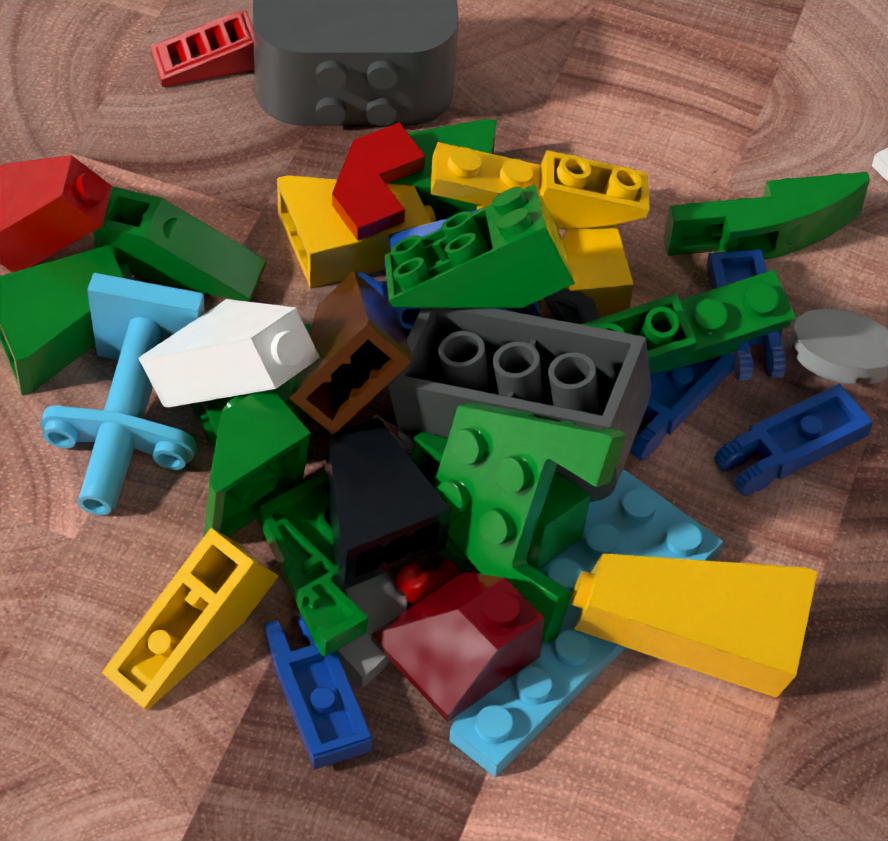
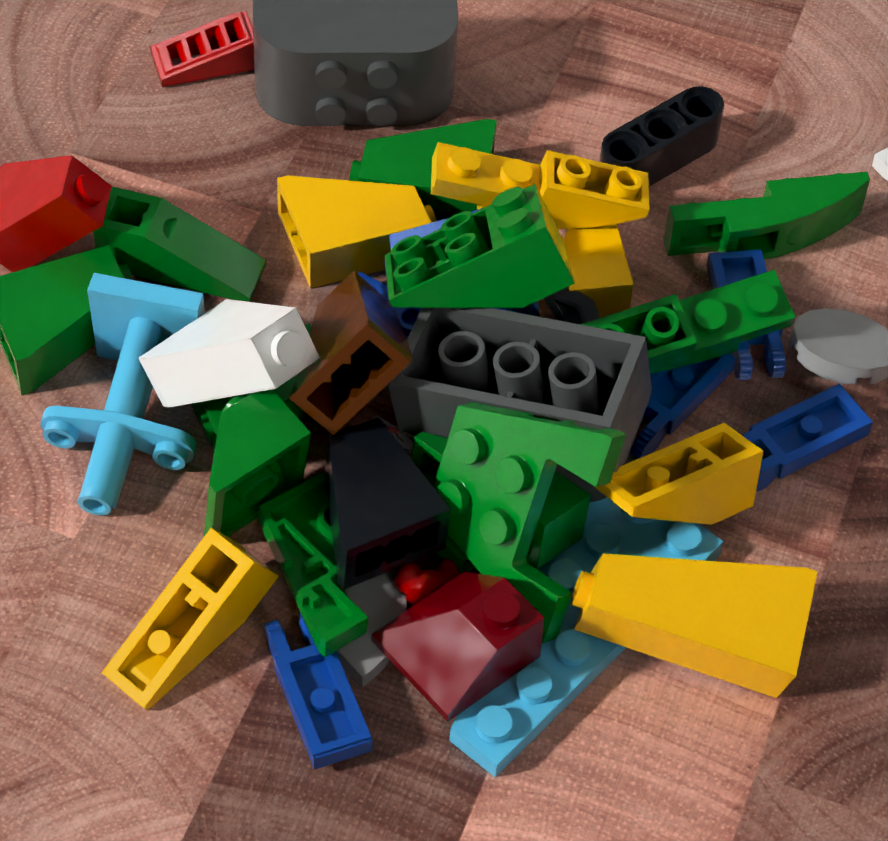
(362, 188): red tile -> none
(667, 134): none -> black beam
(691, 479): none -> yellow slope

